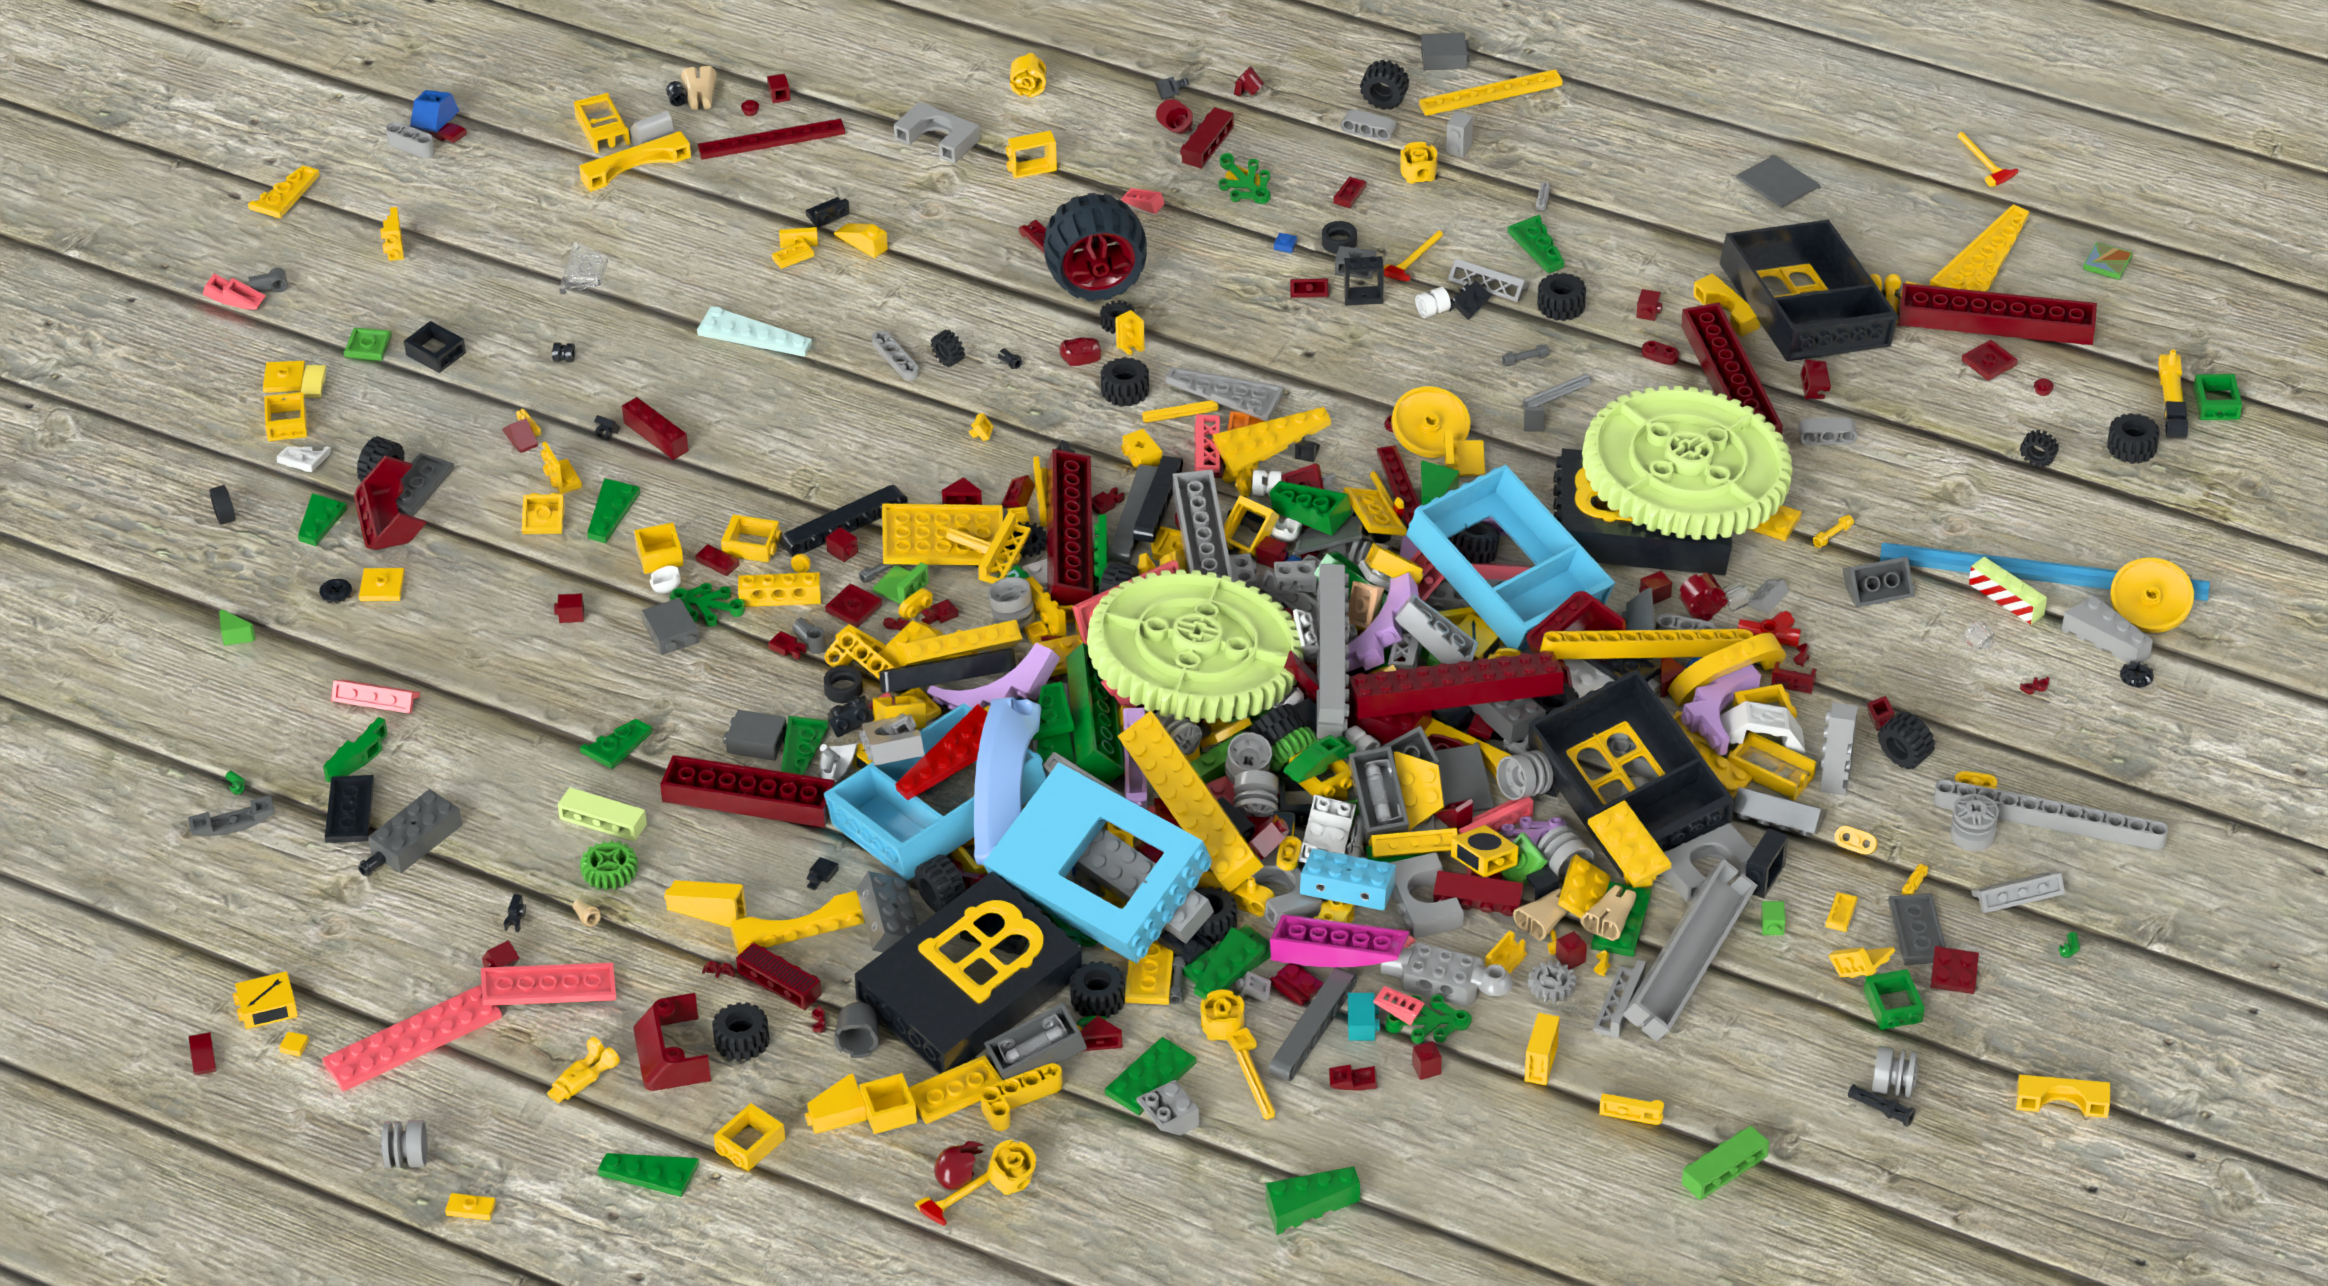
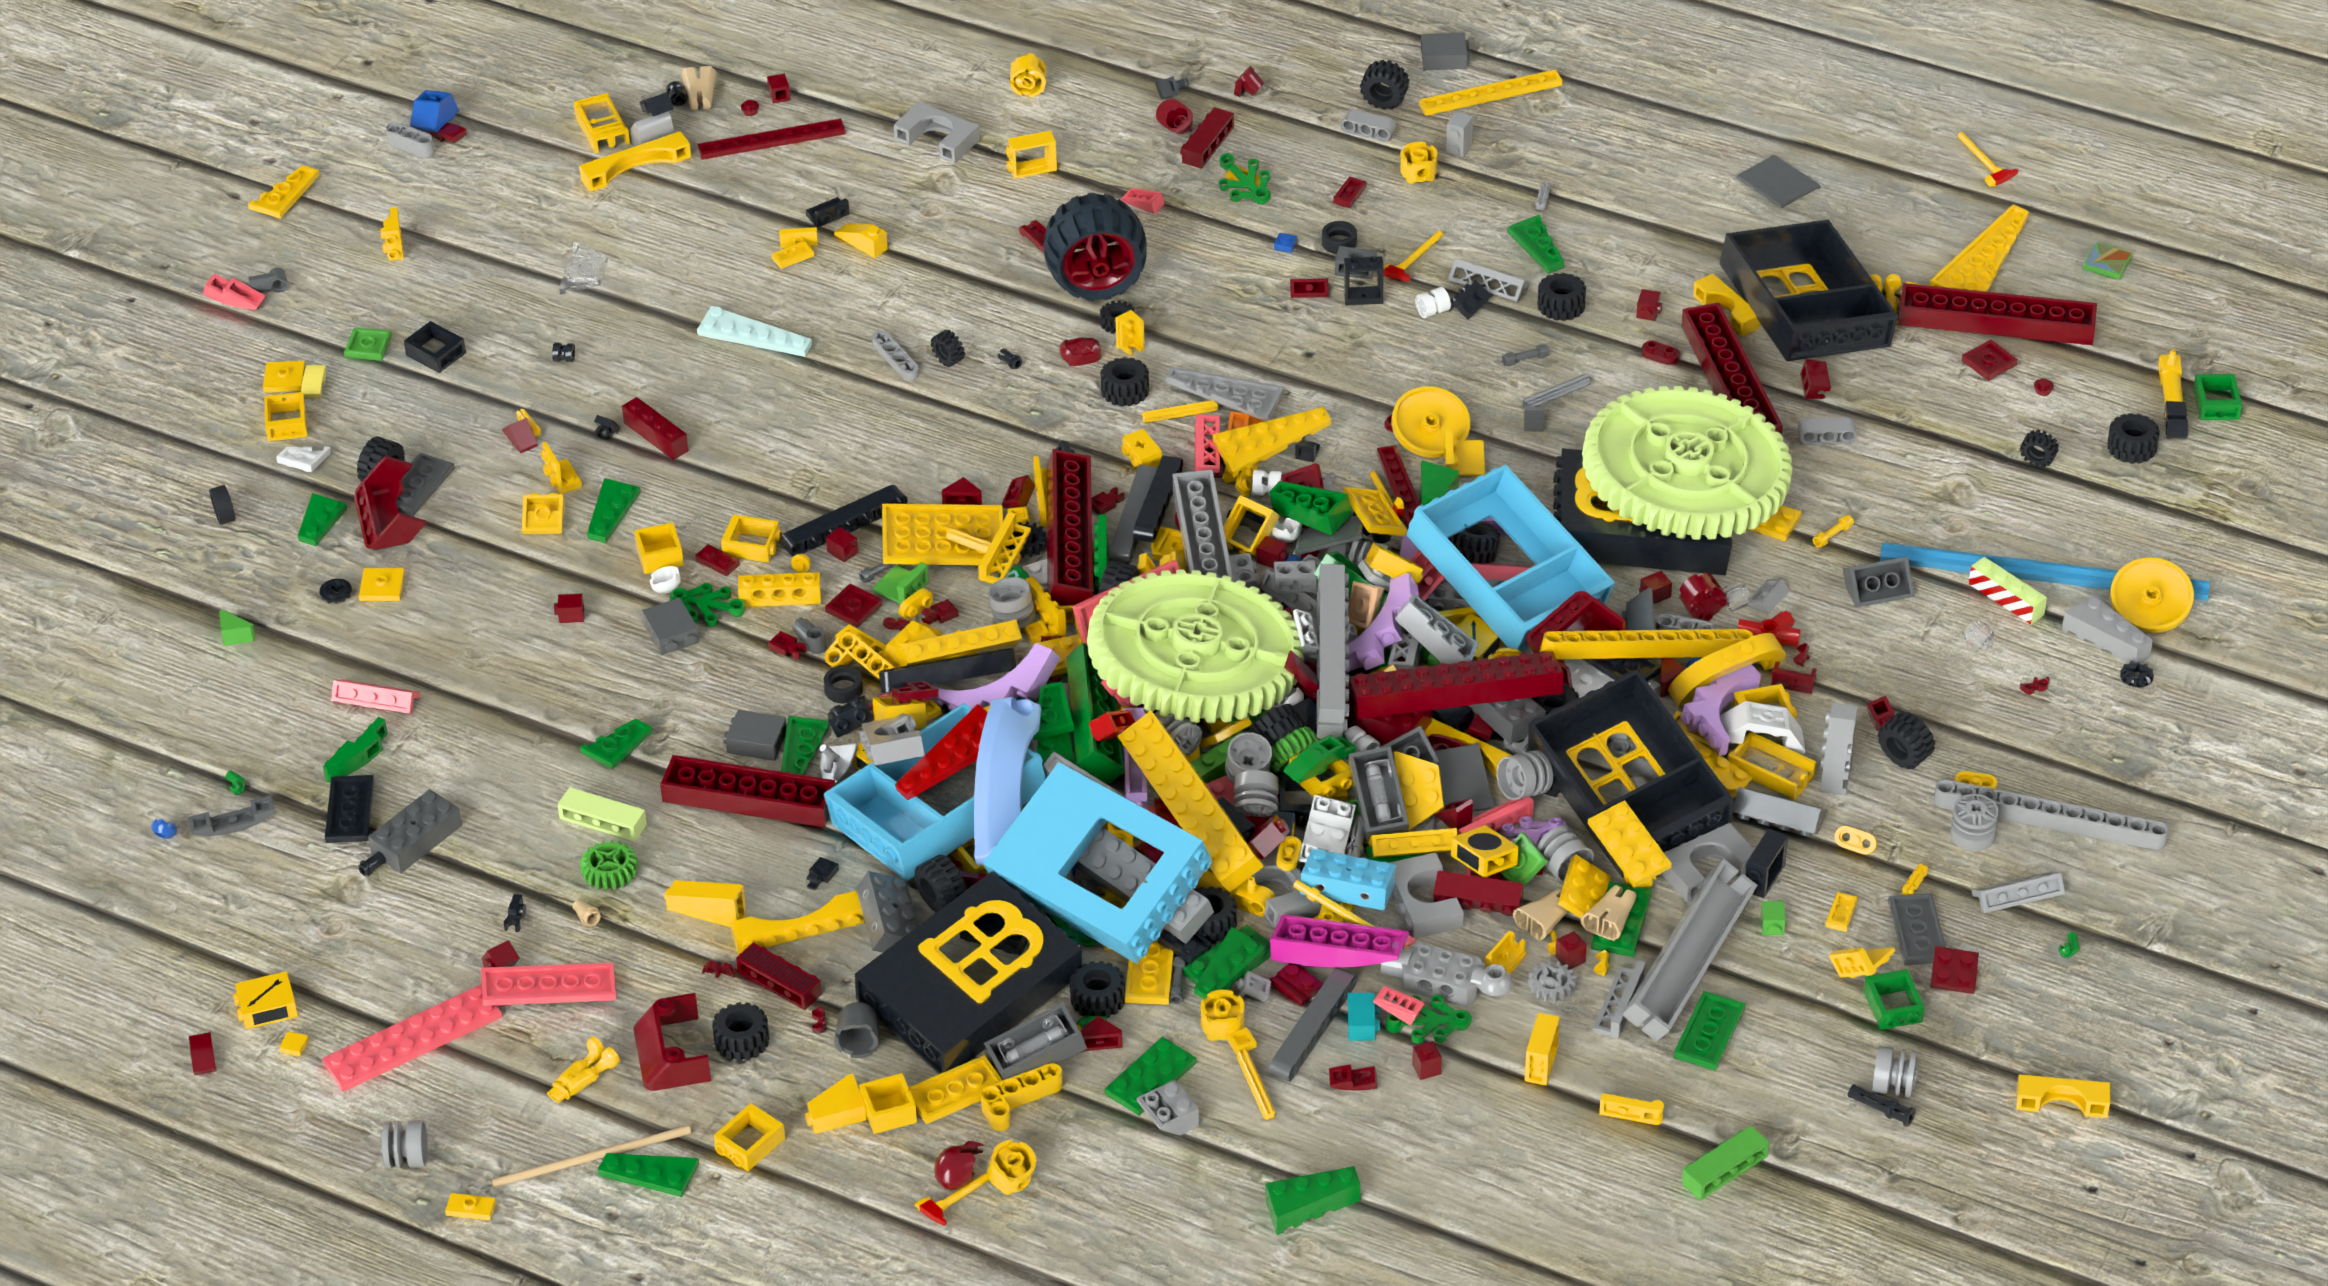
(163, 829): none -> plate
(590, 1156): none -> tan piece
(656, 103): none -> black brick
(915, 690): none -> dark red plate
(981, 427): yellow tile -> none
(1111, 724): none -> red brick
(1314, 895): none -> yellow bar
(1543, 882): black panel -> none
(1709, 1030): none -> green plate

